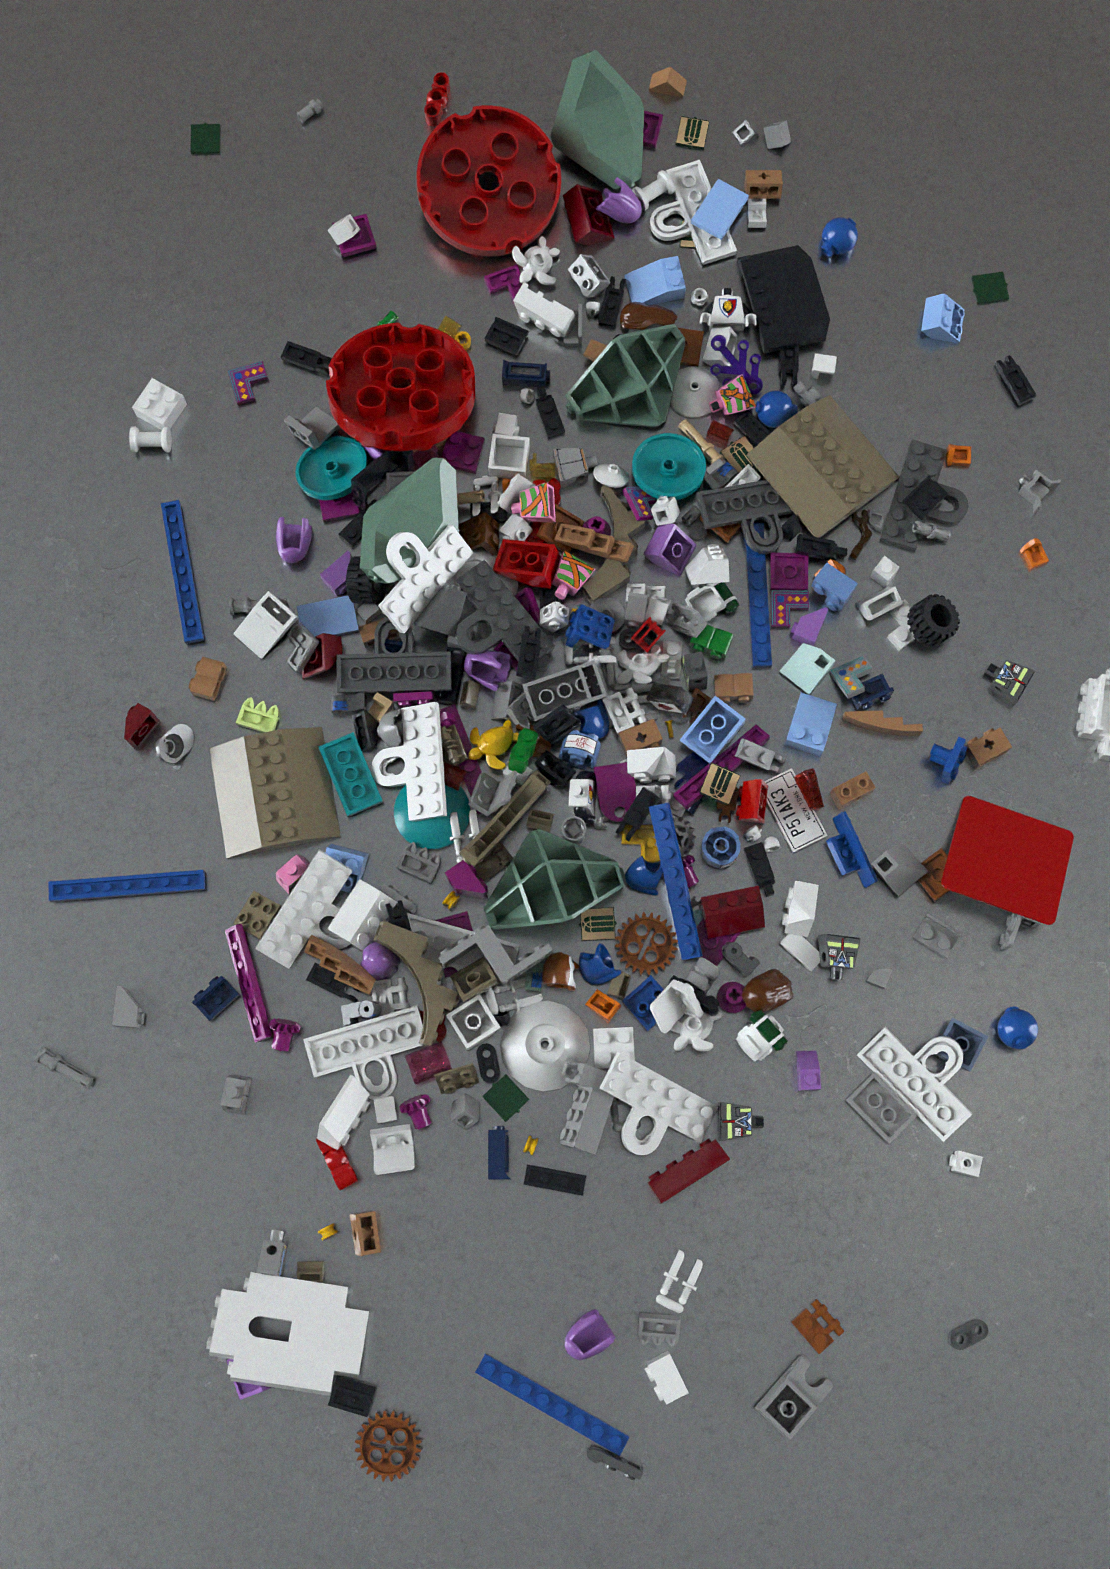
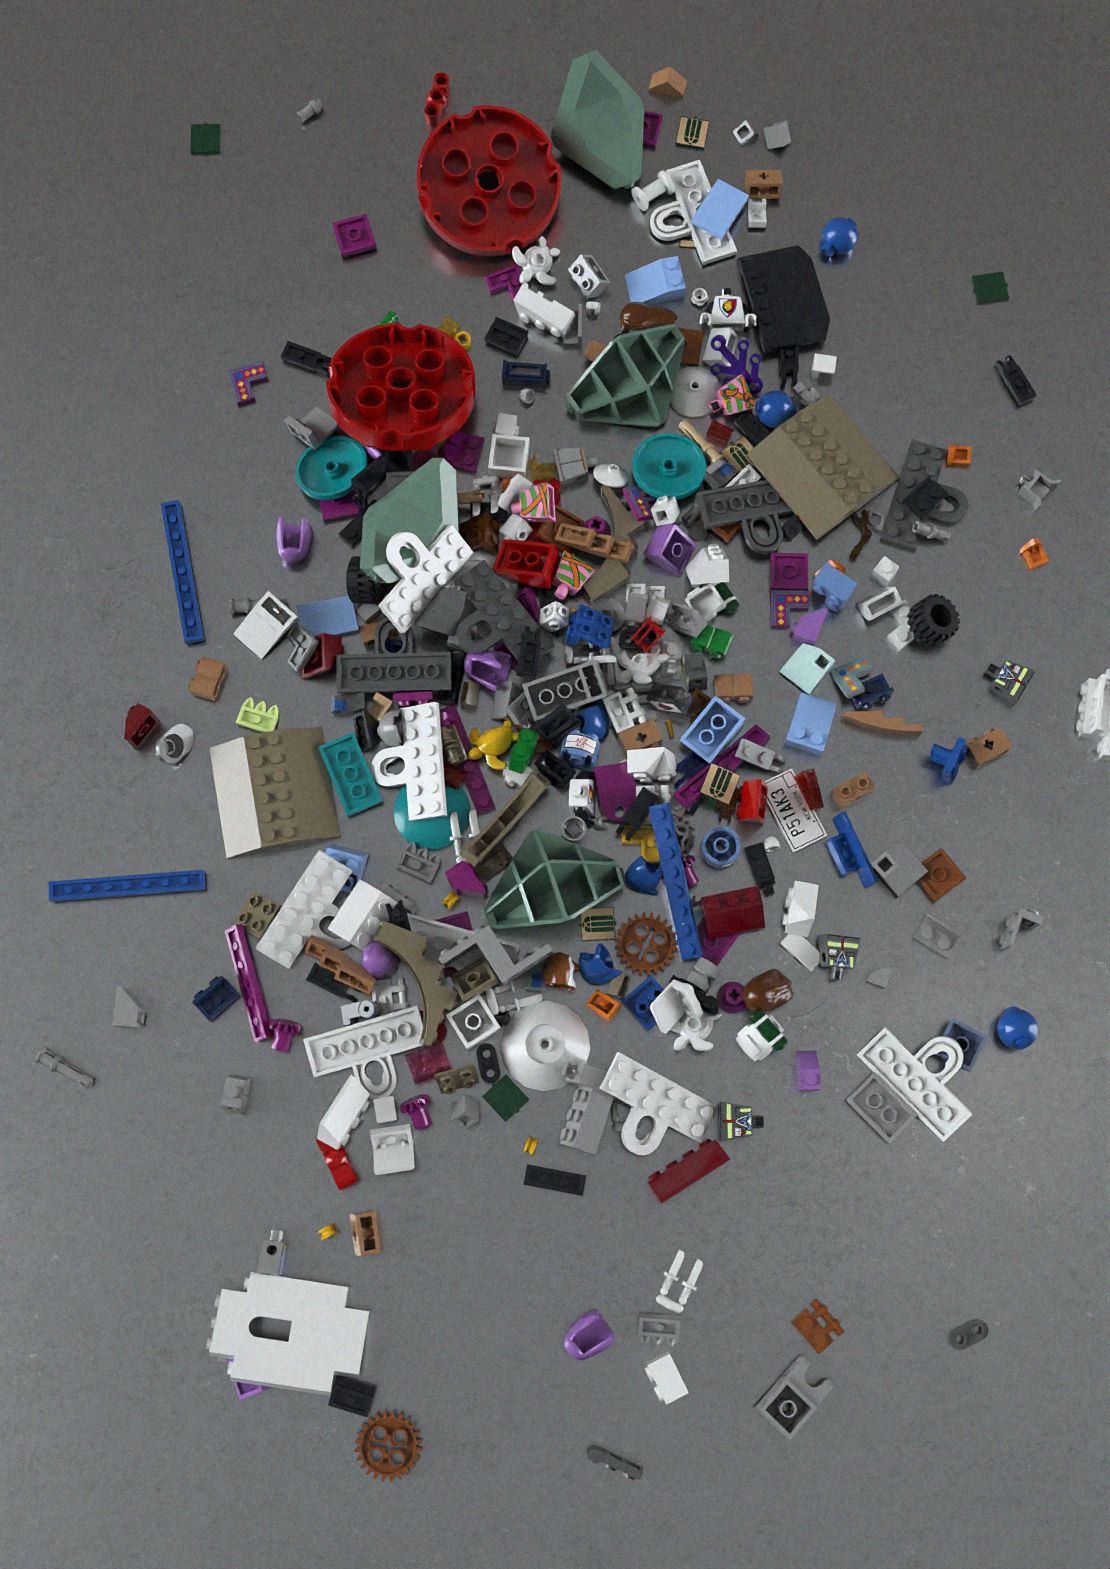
(150, 439): white piece -> none
(159, 405): white brick -> none
(291, 872): bright pink torso -> none
(310, 1271): dark tan piece -> none
(335, 574): medium lavender slope -> none
(343, 229): white panel -> none
(492, 794): light grey bracket -> none
(498, 1153): dark blue window -> none
(539, 820): dark tan piece -> none
(549, 413): black hinge -> none
(552, 1404): blue plate -> none
(586, 222): dark red slope -> none
(609, 1042): white brick -> none
(612, 303): black hinge -> none
(621, 206): medium lavender hair -> none
(733, 953): dark grey leg -> none
(753, 833): white plate -> none
(758, 605): blue plate -> none
(819, 548): black hinge -> none
(943, 319): light blue slope -> none
(972, 1161): white brick -> none
(1008, 860): red piece -> none

